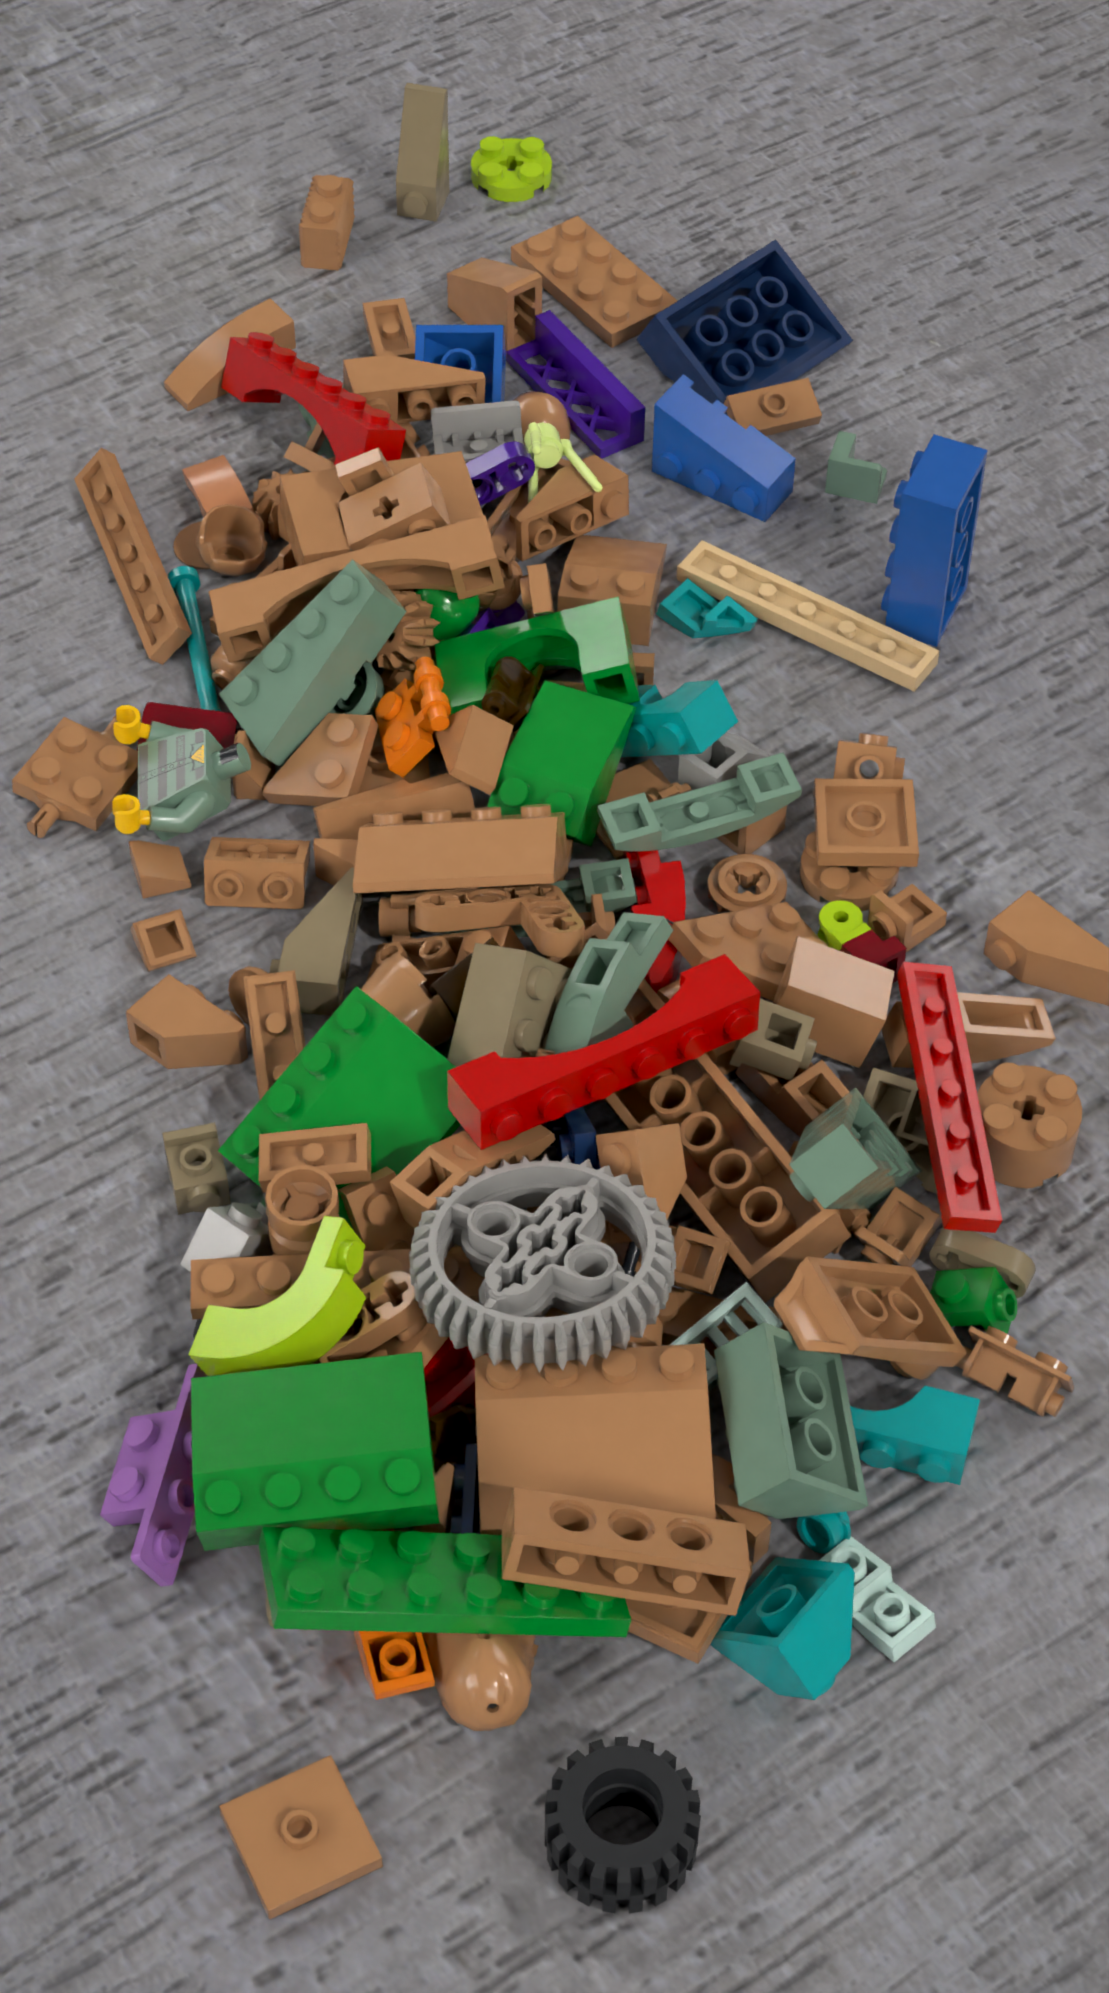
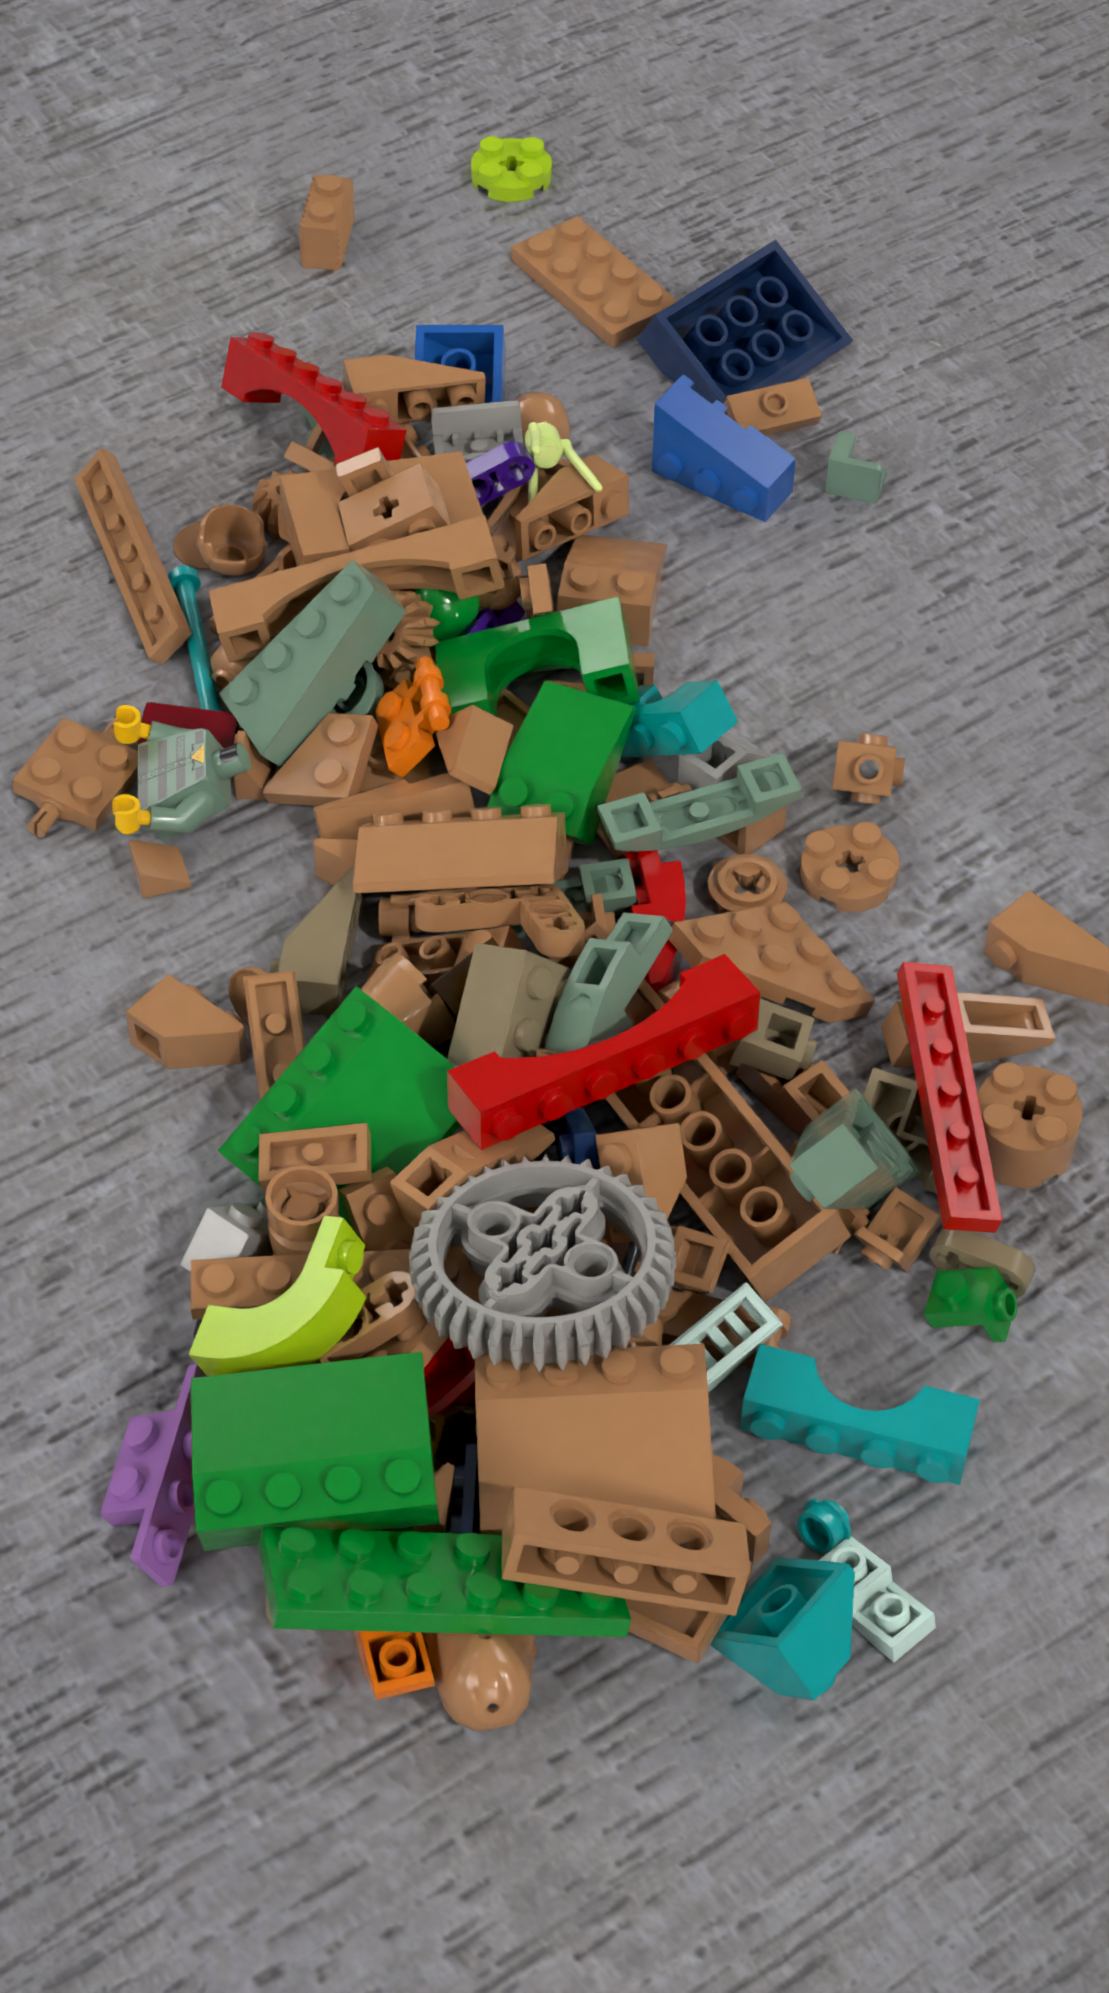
(163, 940): medium nougat slope -> none
(196, 1168): dark tan brick -> none
(201, 372): medium nougat slope -> none
(215, 485): nougat slope -> none
(256, 872): medium nougat bracket -> none
(300, 1837): medium nougat plate -> none
(389, 328): medium nougat plate -> none
(423, 153): dark tan slope -> none
(497, 295): medium nougat slope -> none
(511, 691): dark brown hinge -> none
(589, 384): dark purple fence -> none
(624, 1778): black tyre -> none
(701, 616): teal slope -> none
(788, 1426): sand green slope -> none
(810, 616): tan plate -> none
(841, 993): slope -> none
(845, 931): leg -> none
(865, 822): medium nougat plate -> none
(869, 1314): medium nougat slope -> none
(906, 915): medium nougat bracket -> none
(933, 538): blue brick -> none
(1036, 1378): medium nougat hinge -> none

